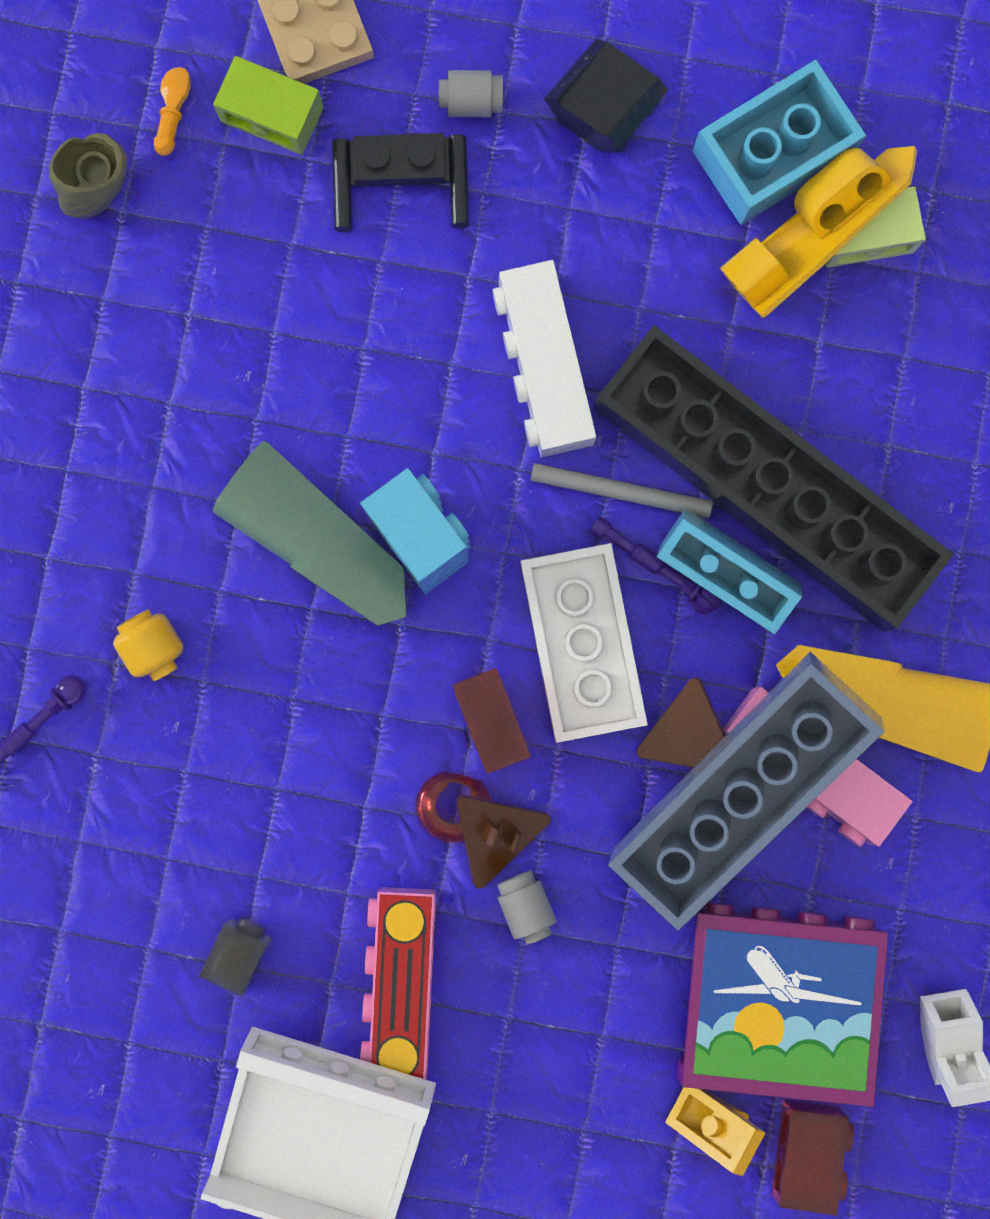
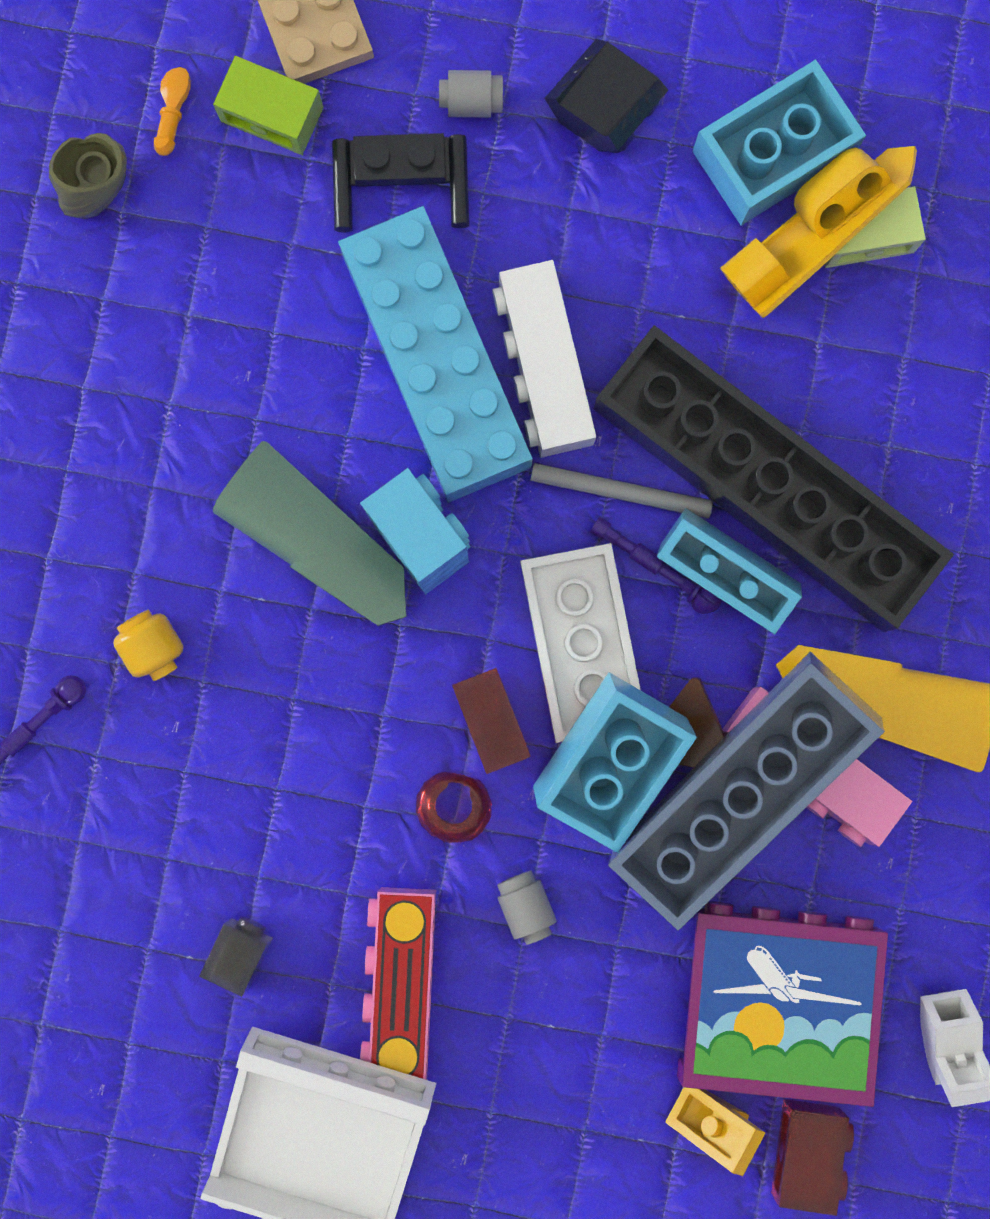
(435, 354): none -> medium azure brick
(495, 834): reddish brown piece -> none
(613, 762): none -> medium azure brick

